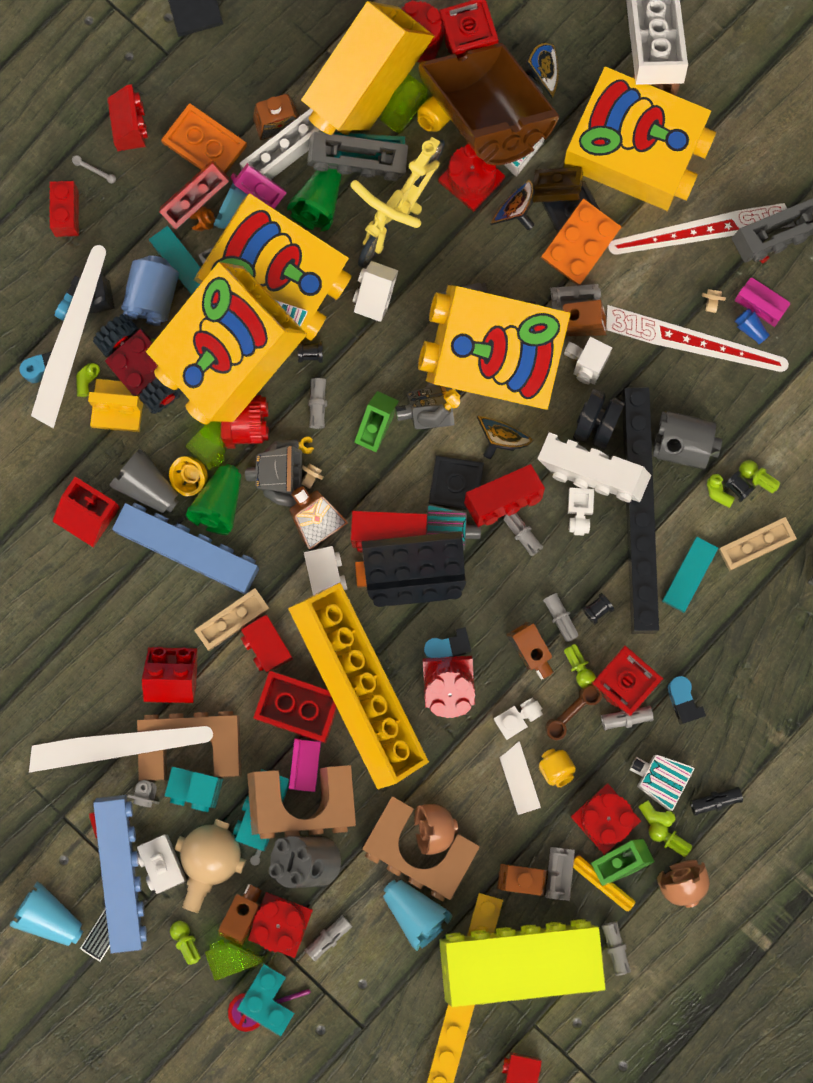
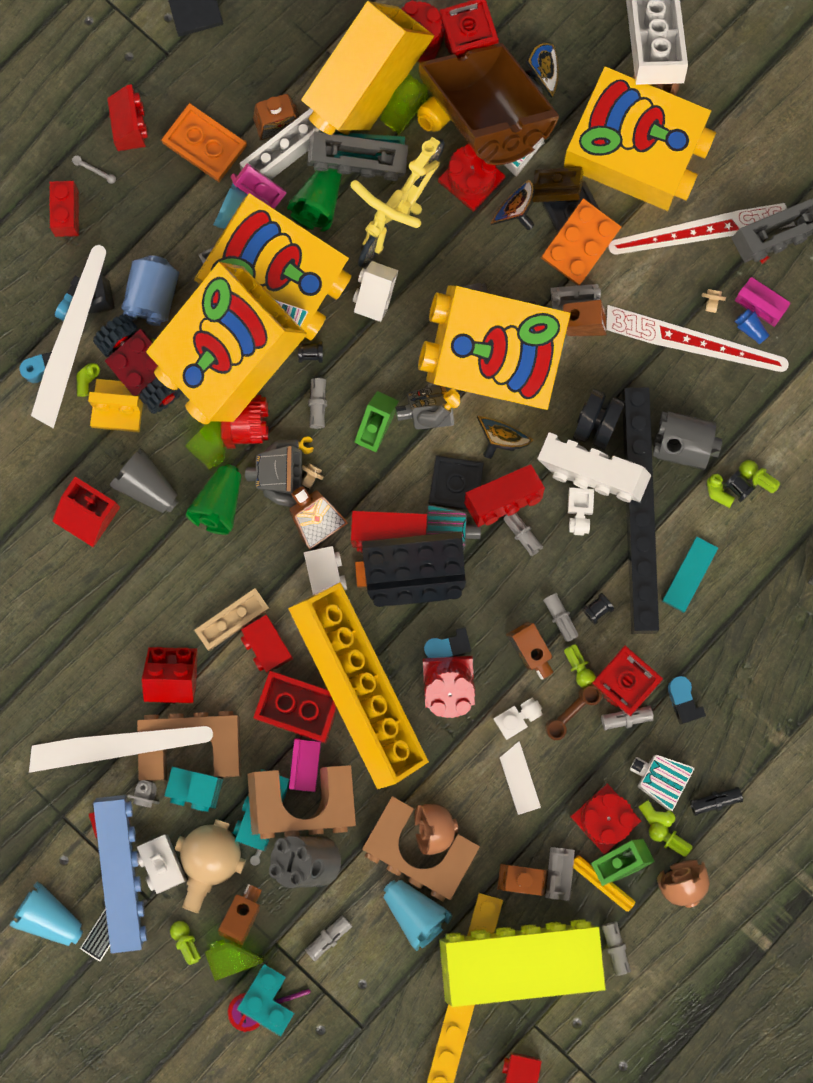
(177, 256): teal tile -> none
(185, 548): medium blue brick -> none
(191, 472): yellow helmet -> none
(194, 194): brick -> none
(205, 217): orange plate -> none
(280, 925): red piece -> none
(557, 767): yellow head -> none
(590, 360): white brick -> none
(757, 544): tan plate -> none

